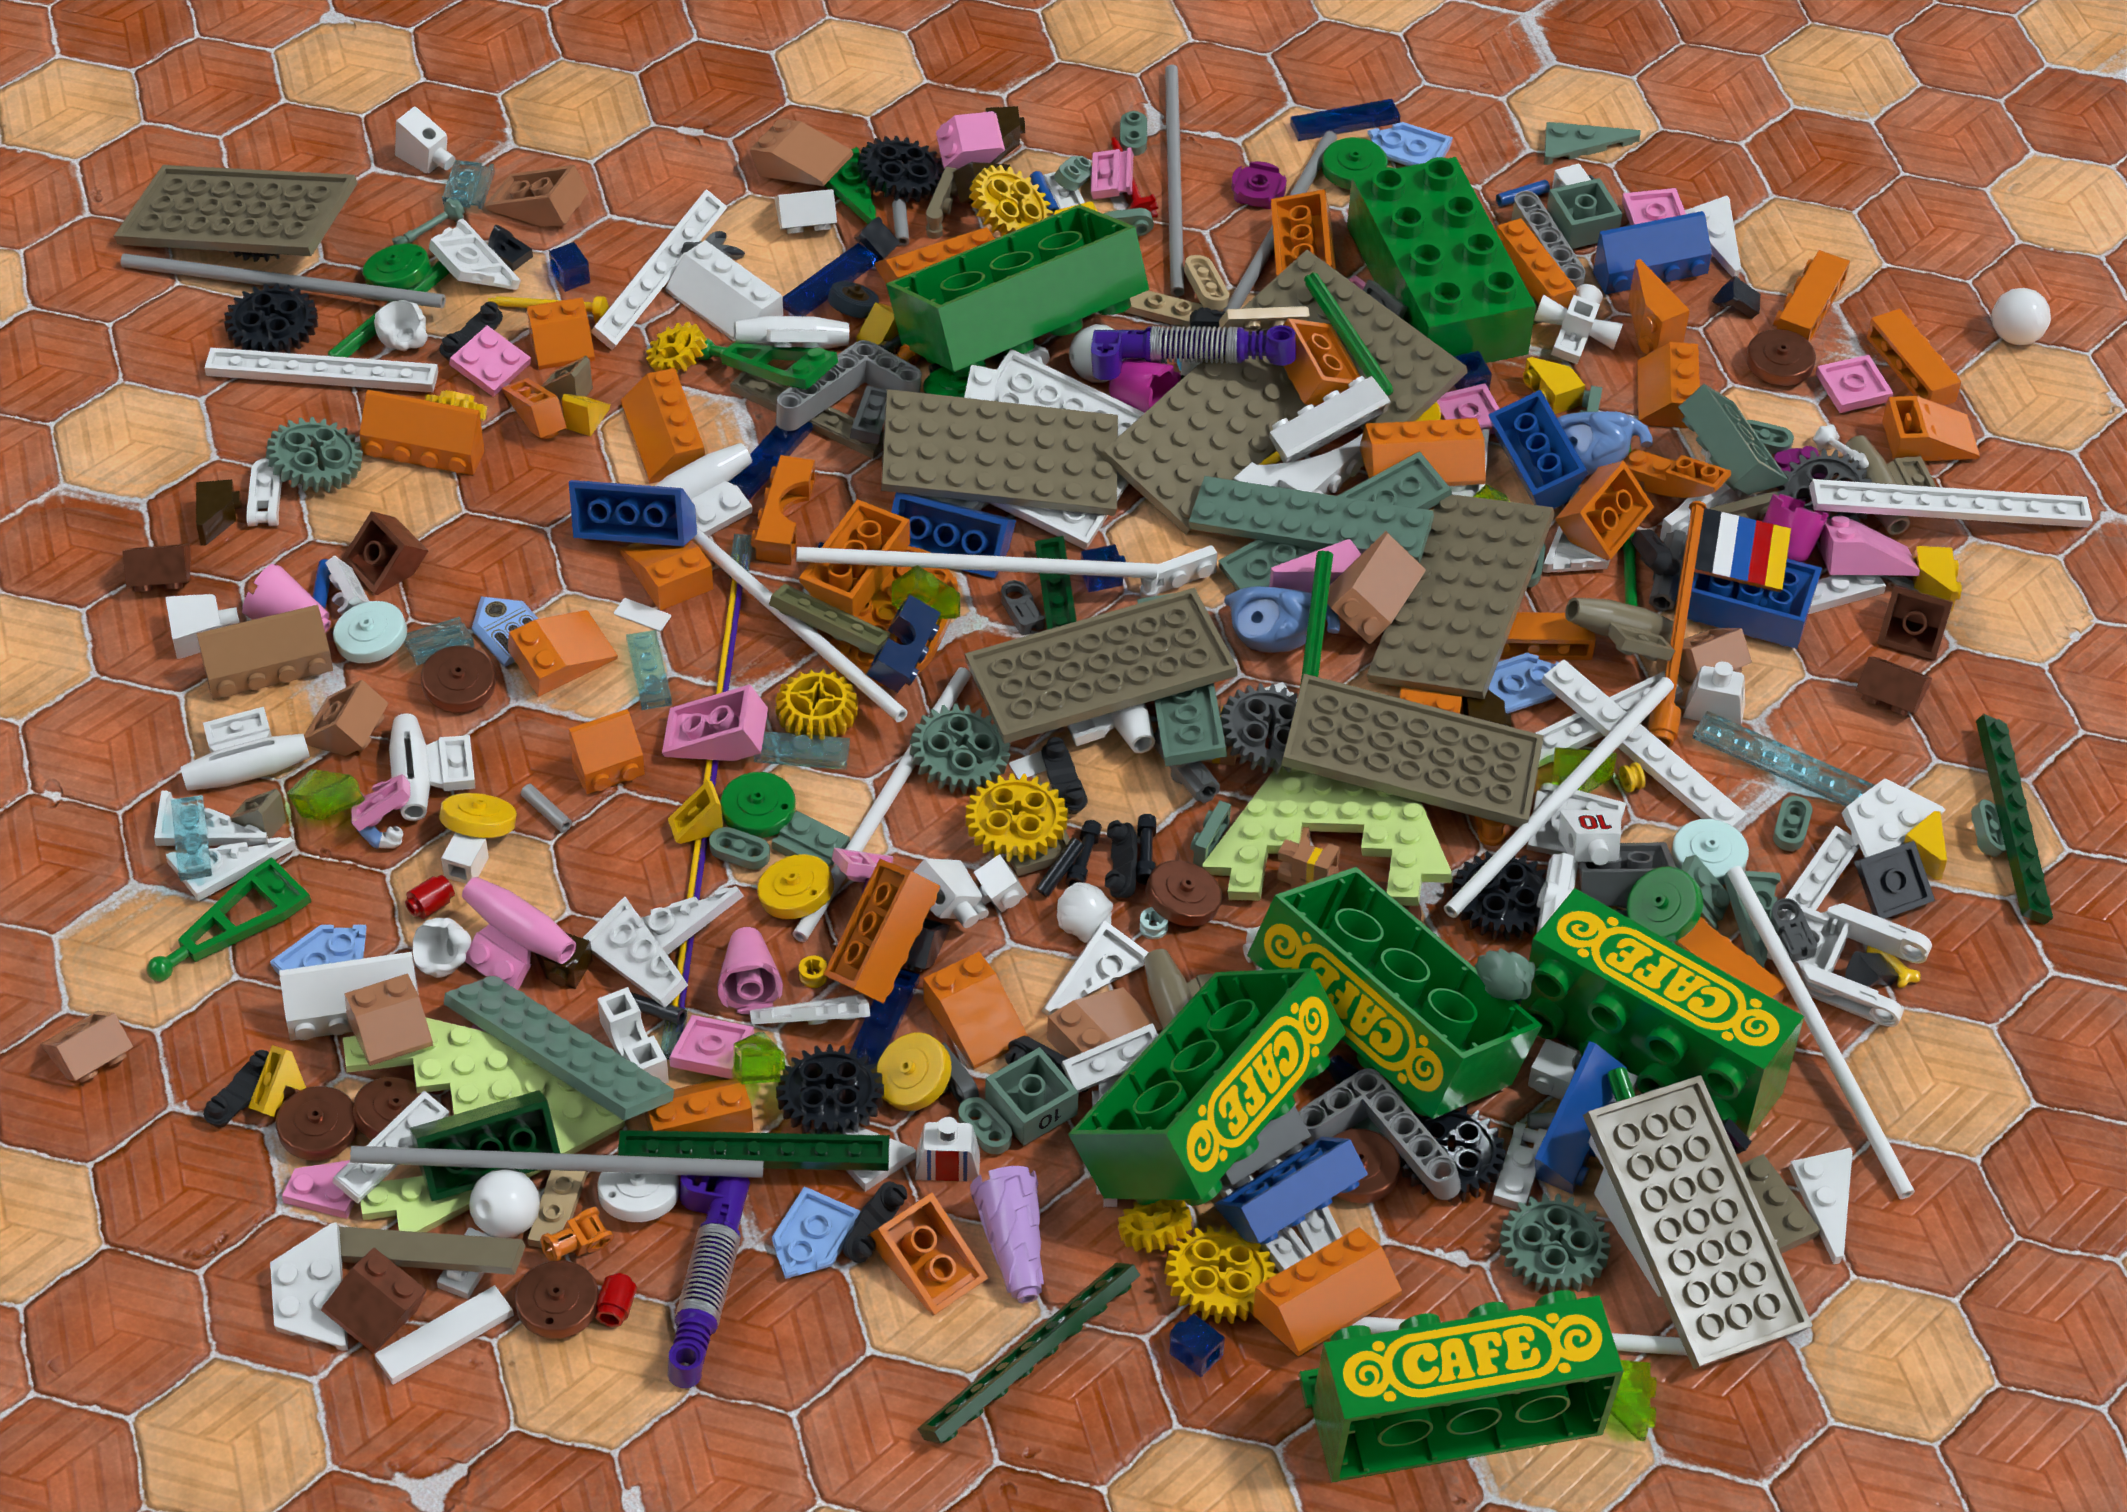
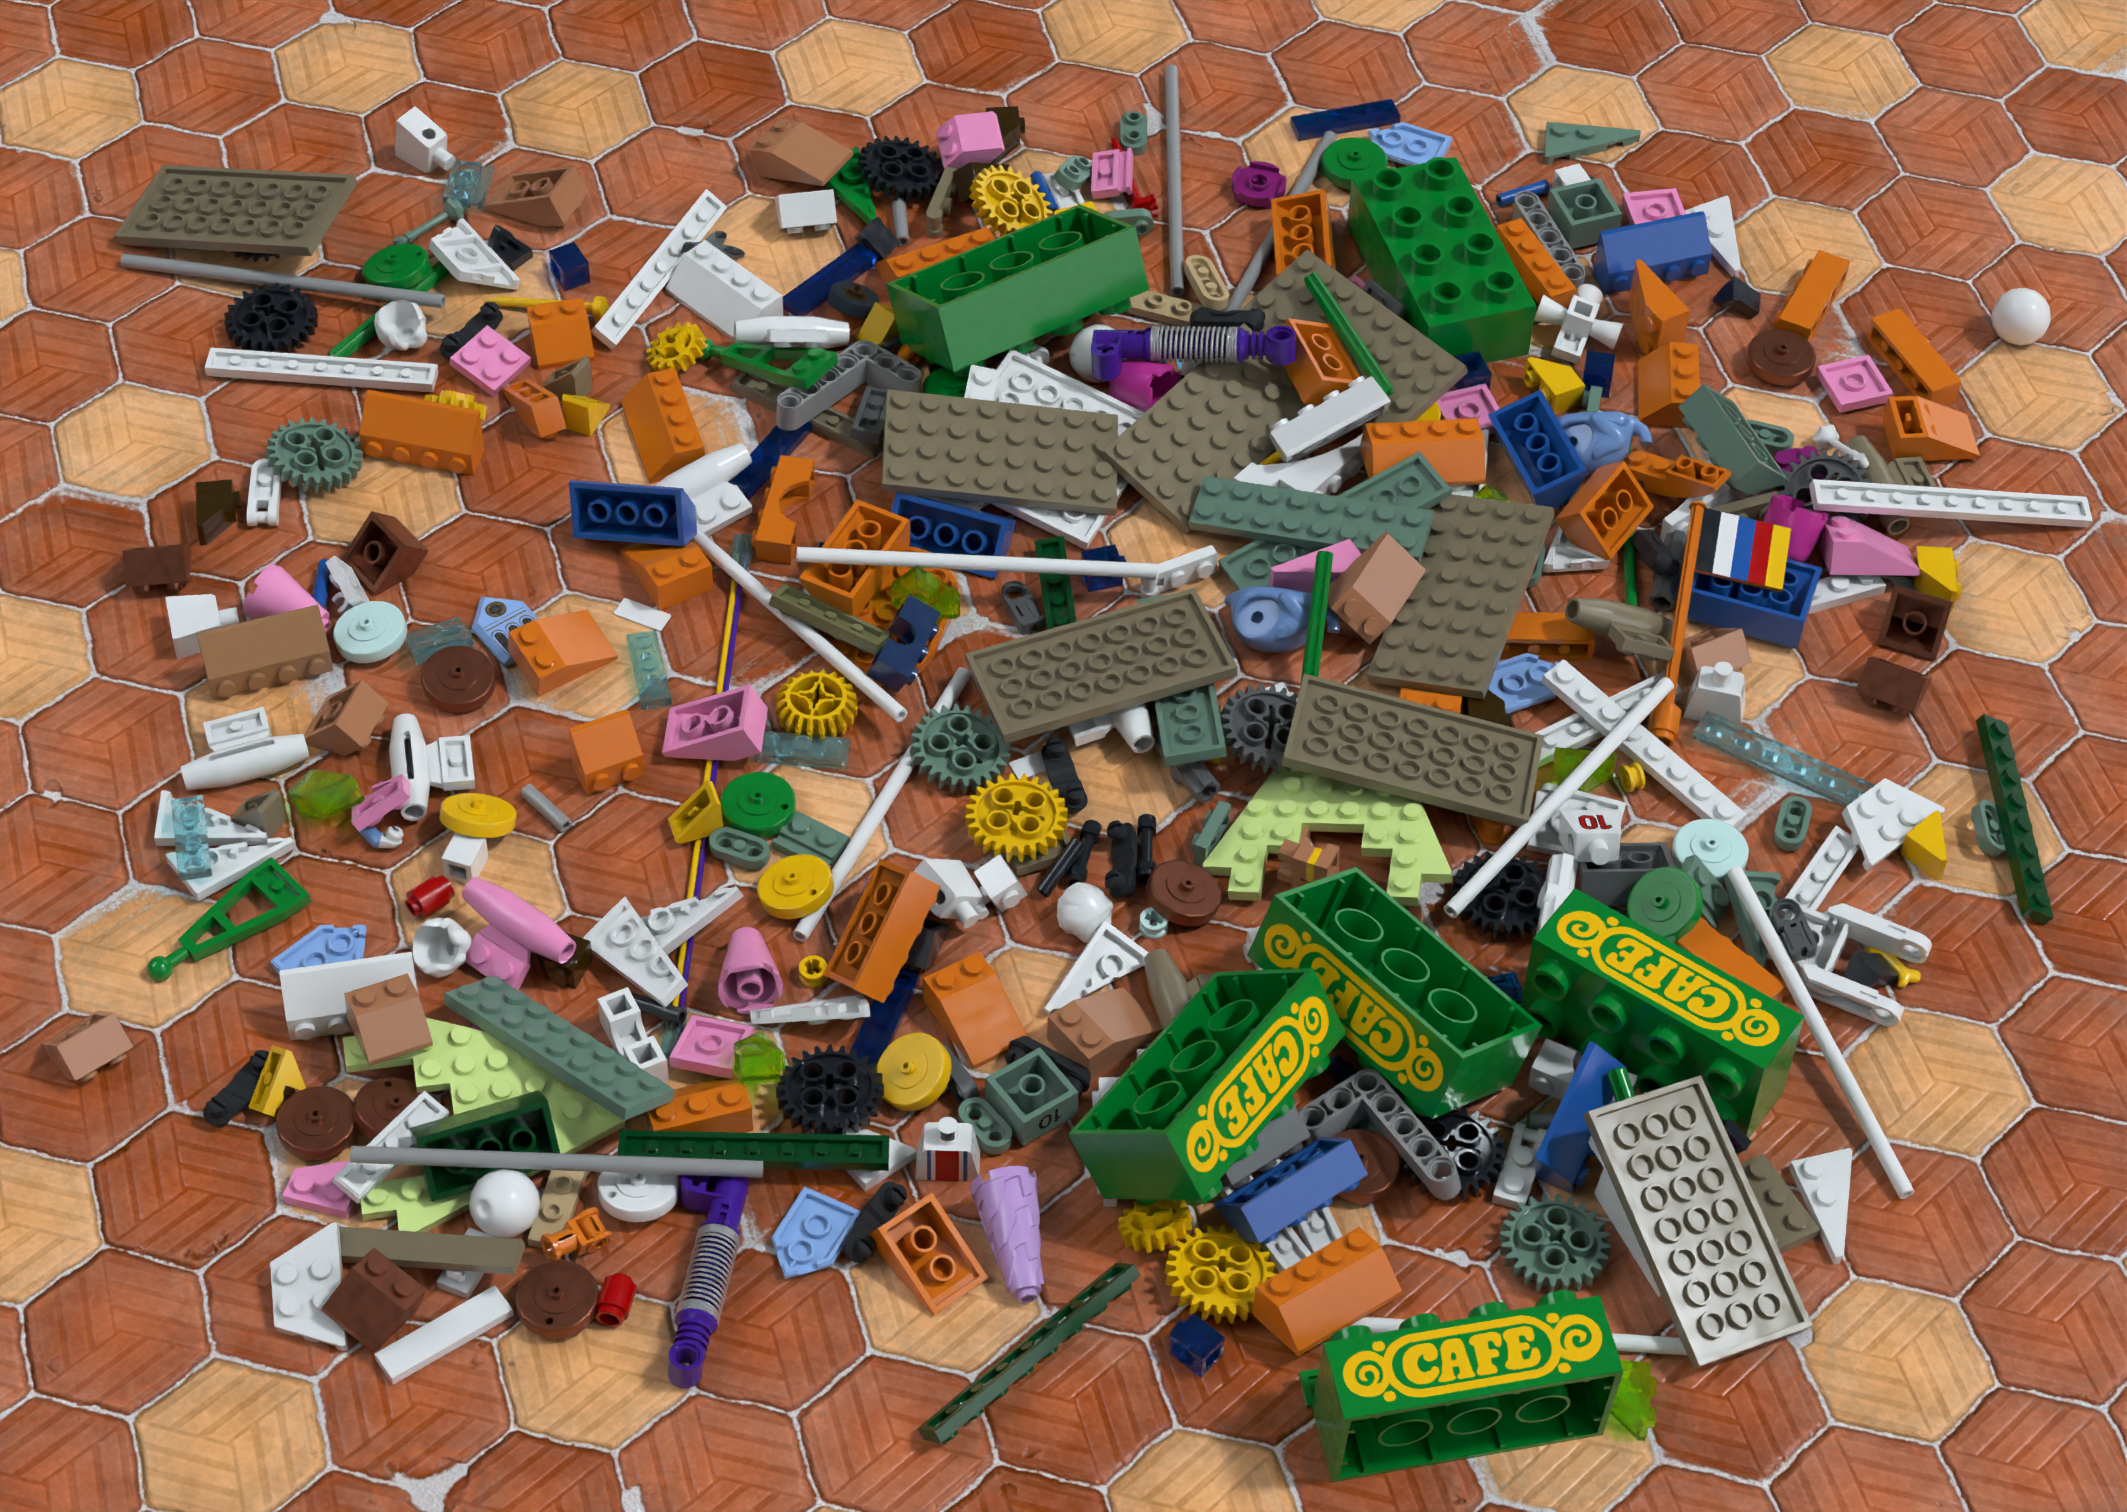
(857, 864): bright pink wing -> none
(1107, 1059): white plate -> none
(1262, 318): tan plate -> none
(1505, 974): sand green hair -> none
(1598, 371): none -> clear blue brick
(1894, 880): black plate -> none

